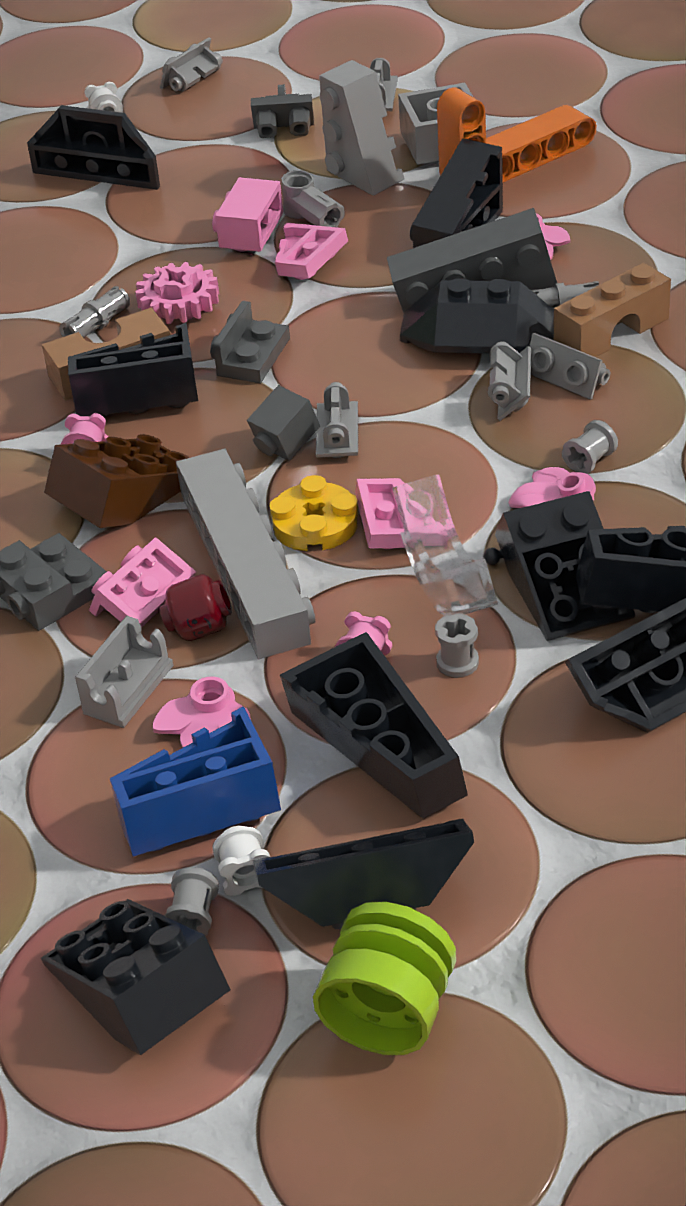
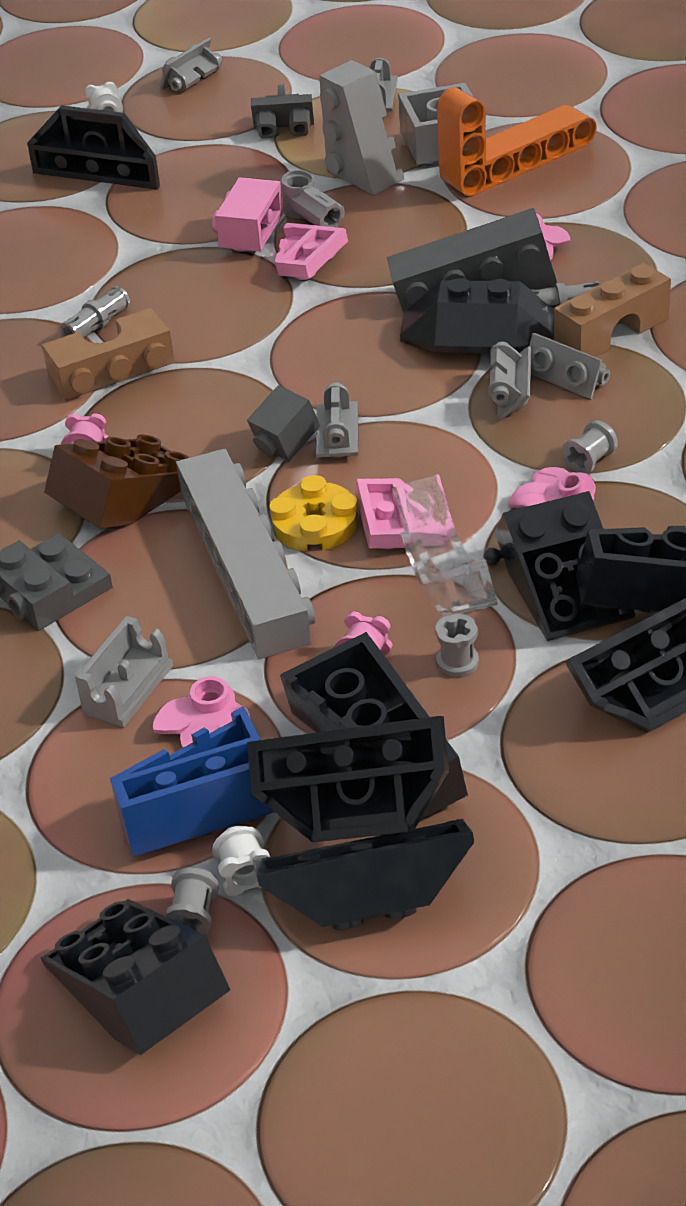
(134, 377): black wedge -> none
(140, 583): bright pink bracket -> none
(178, 292): bright pink gear -> none
(196, 607): dark red head -> none
(247, 346): dark grey bracket -> none
(352, 778): none -> black wedge
(385, 978): lime wheel -> none
(464, 195): black wedge -> none

